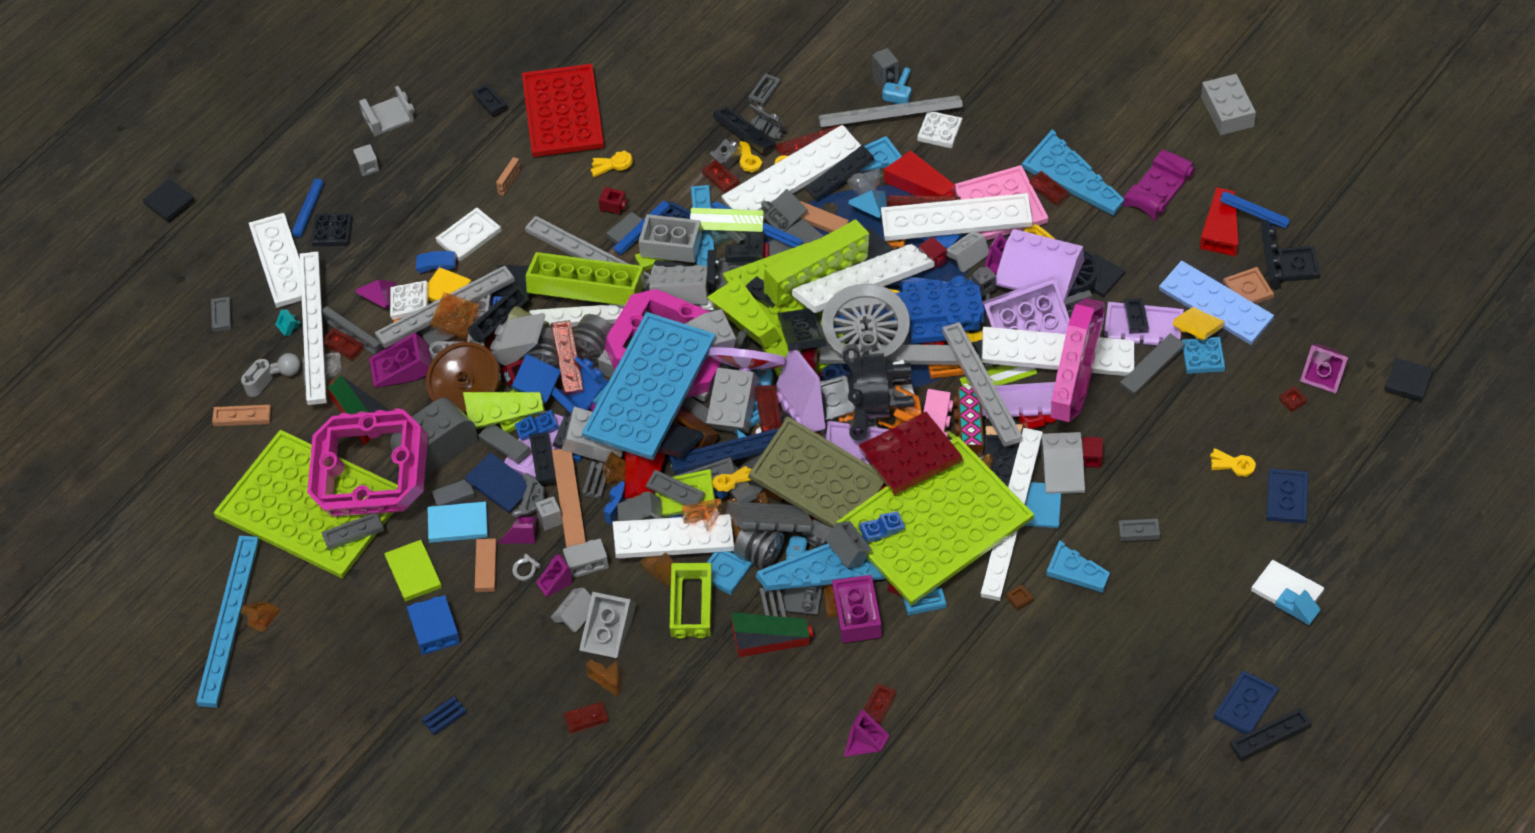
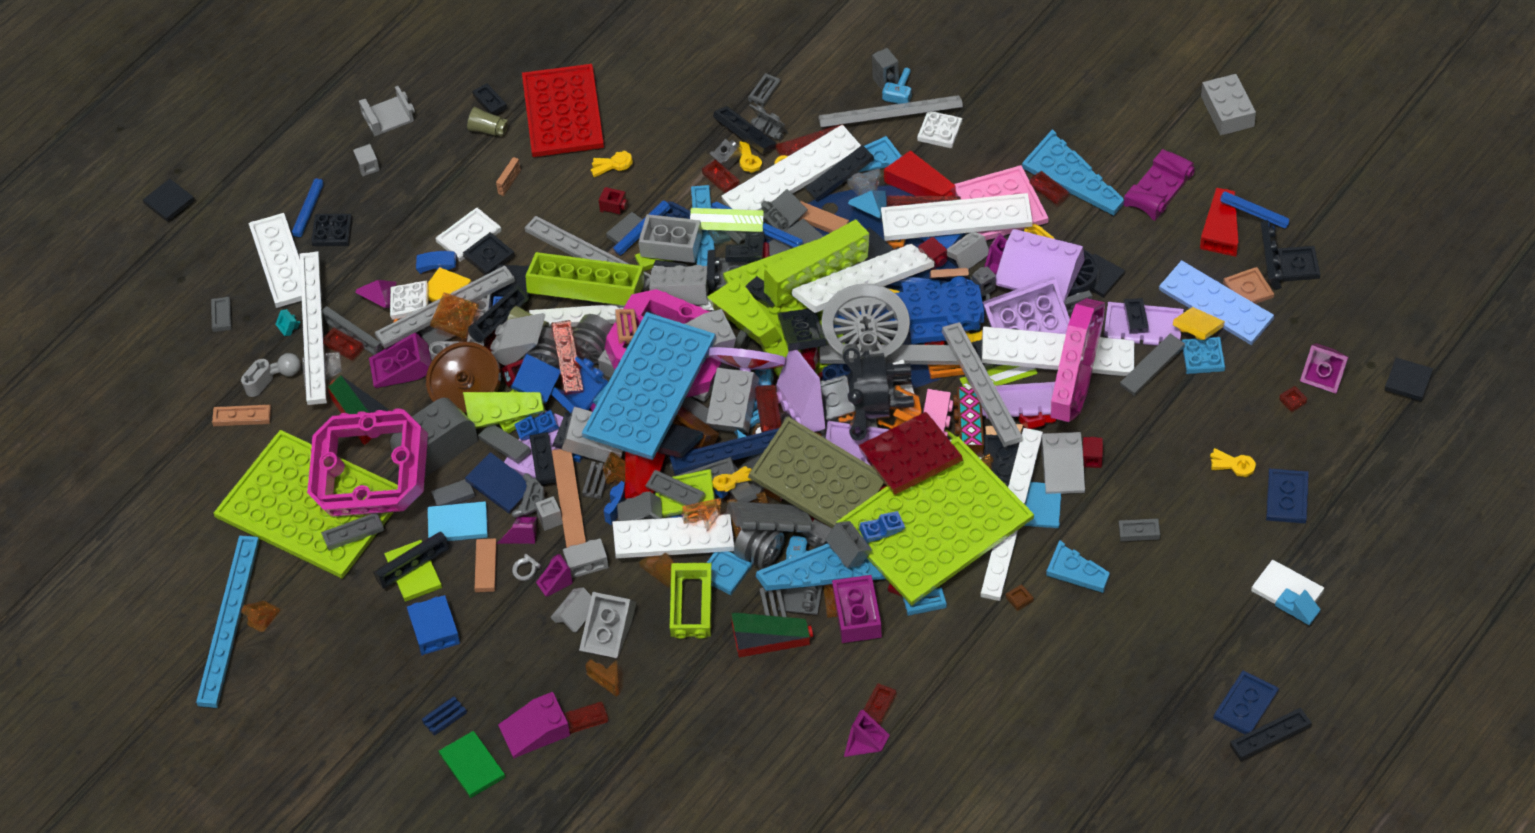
(411, 560): none -> black brick
(471, 764): none -> green tile
(486, 123): none -> olive plant
(488, 253): none -> black plate
(534, 726): none -> magenta slope
(624, 312): none -> nougat tile
(948, 273): none -> nougat tile

